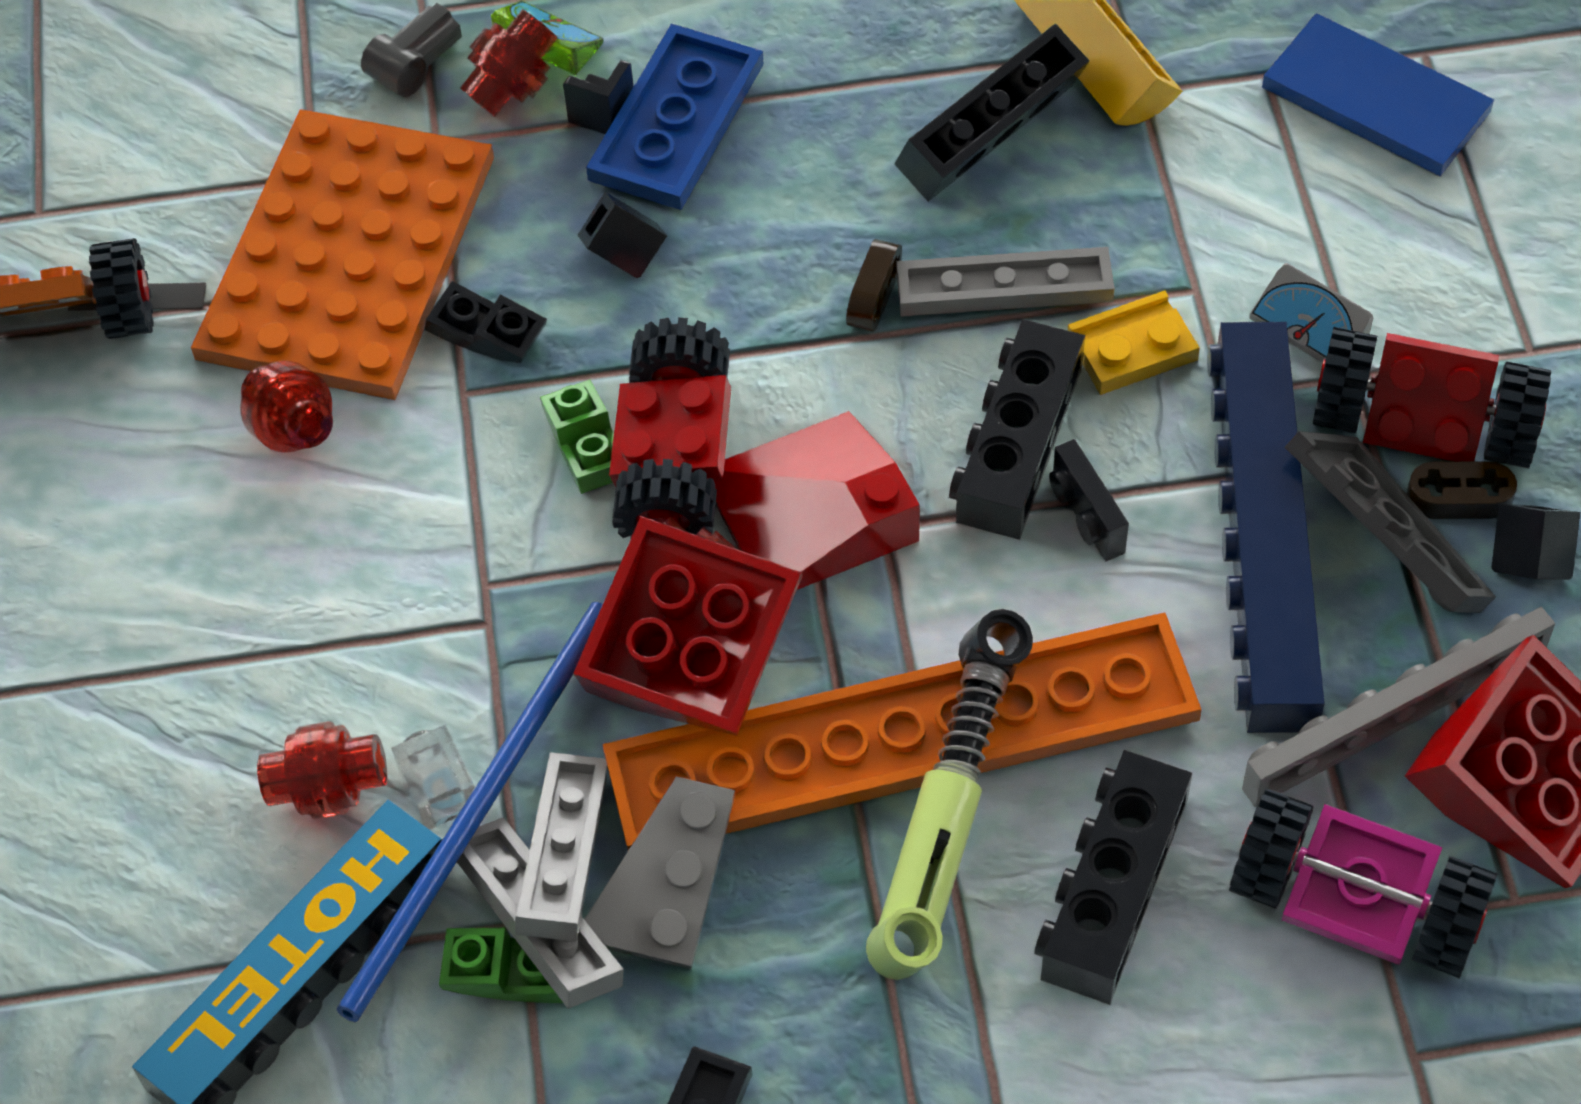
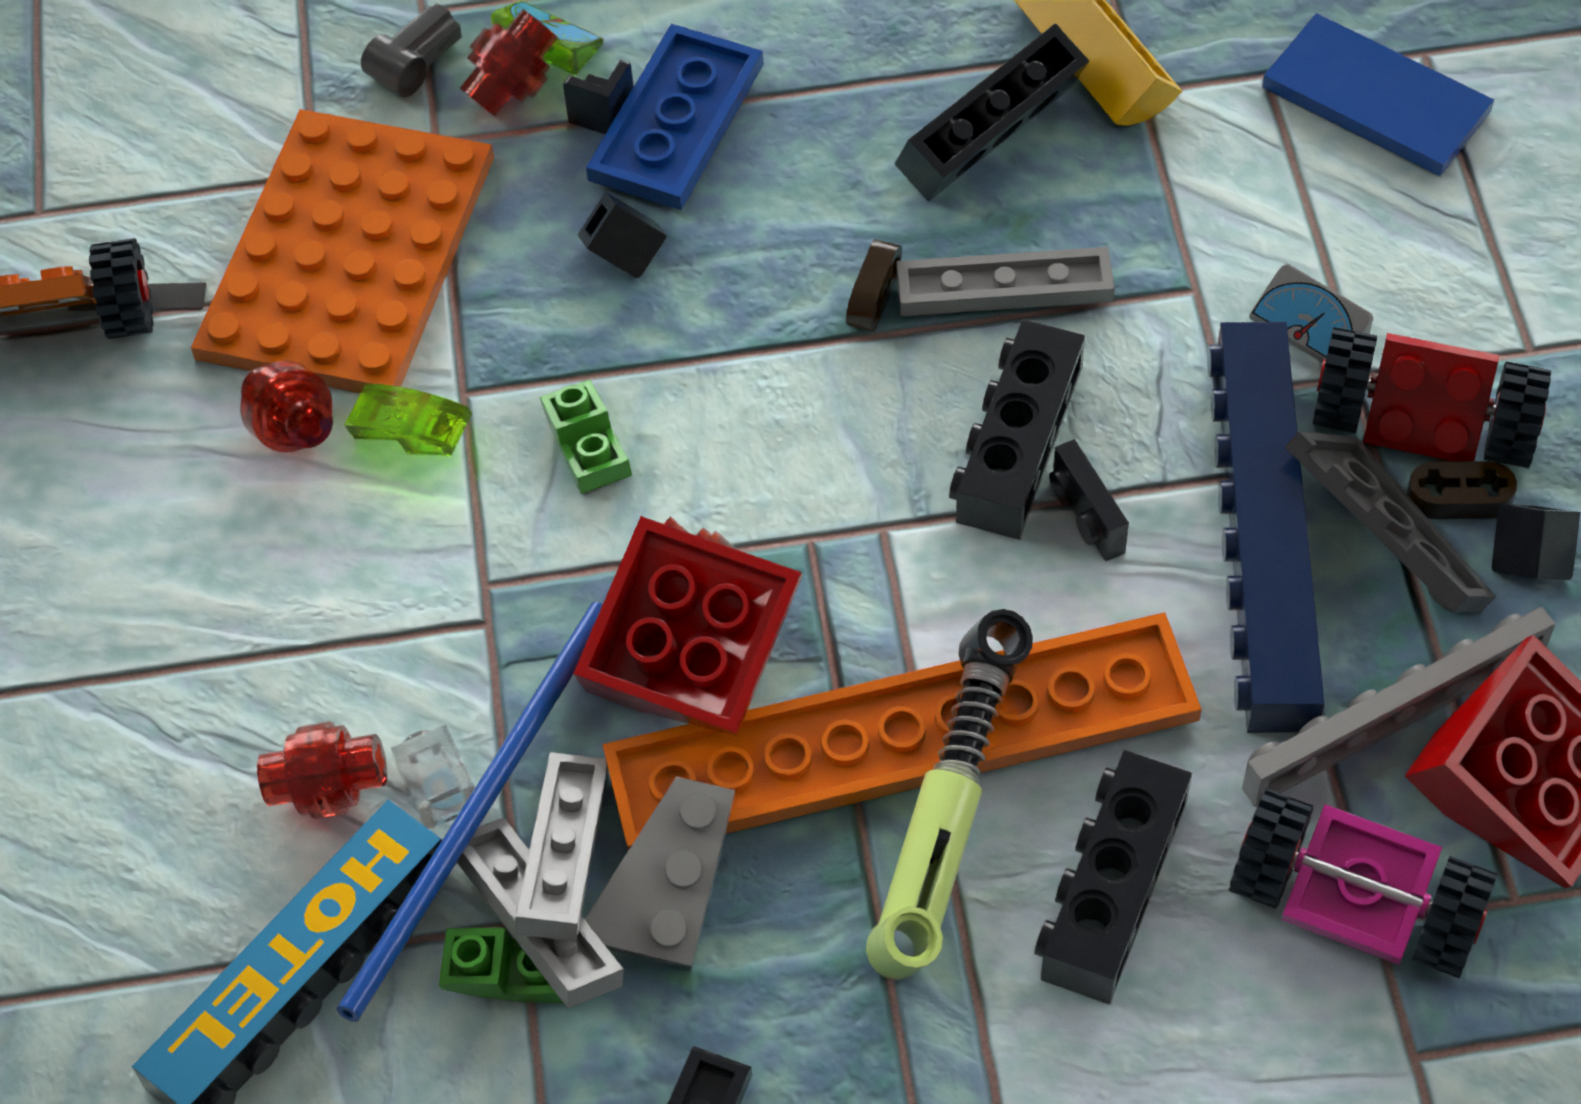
(412, 417): none -> clear neon green slope
(488, 328): black slope -> none
(671, 427): plate -> none
(818, 500): slope -> none
(1135, 342): yellow plate -> none

